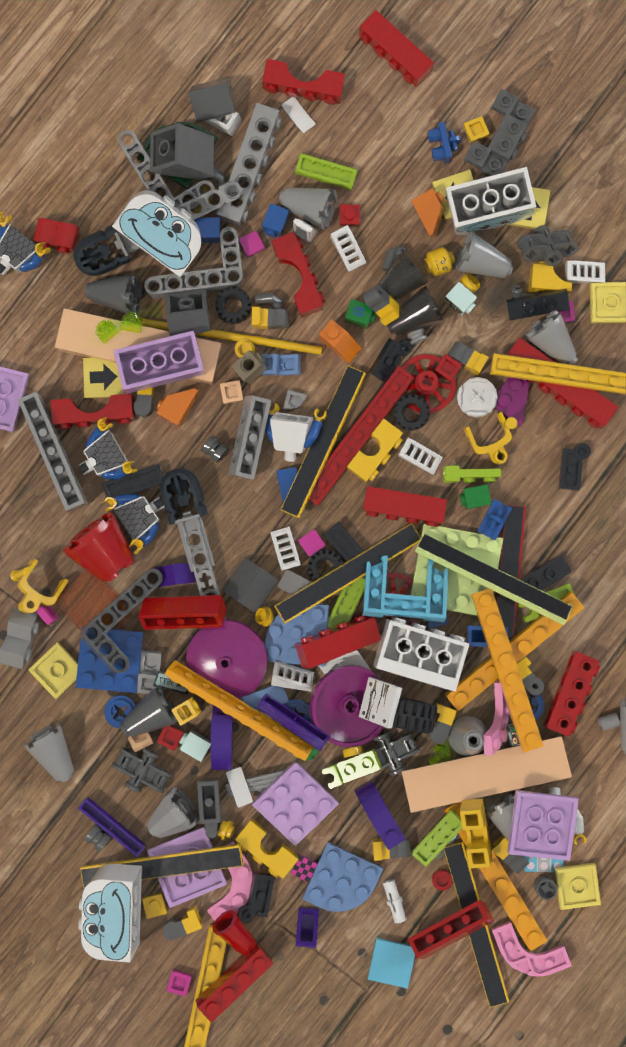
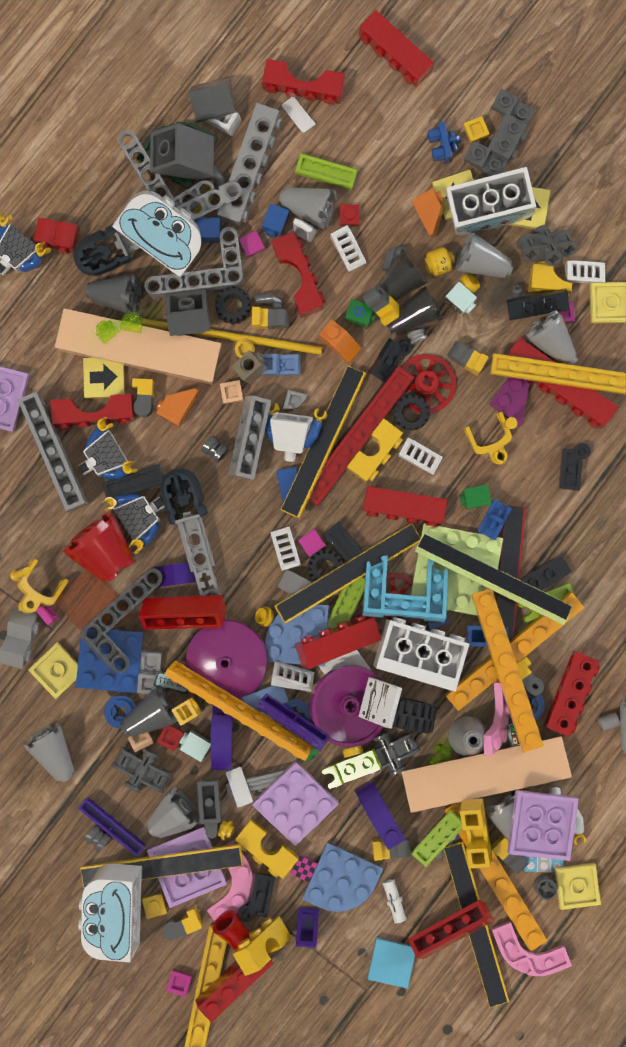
(159, 362): lavender brick -> none
(250, 585): dark grey slope -> none
(254, 951): none -> yellow arch
(441, 879): red tile -> none
(442, 724): leg -> none
(447, 368): red plate -> none
(453, 474): lime plate -> none
(477, 397): white tile -> none

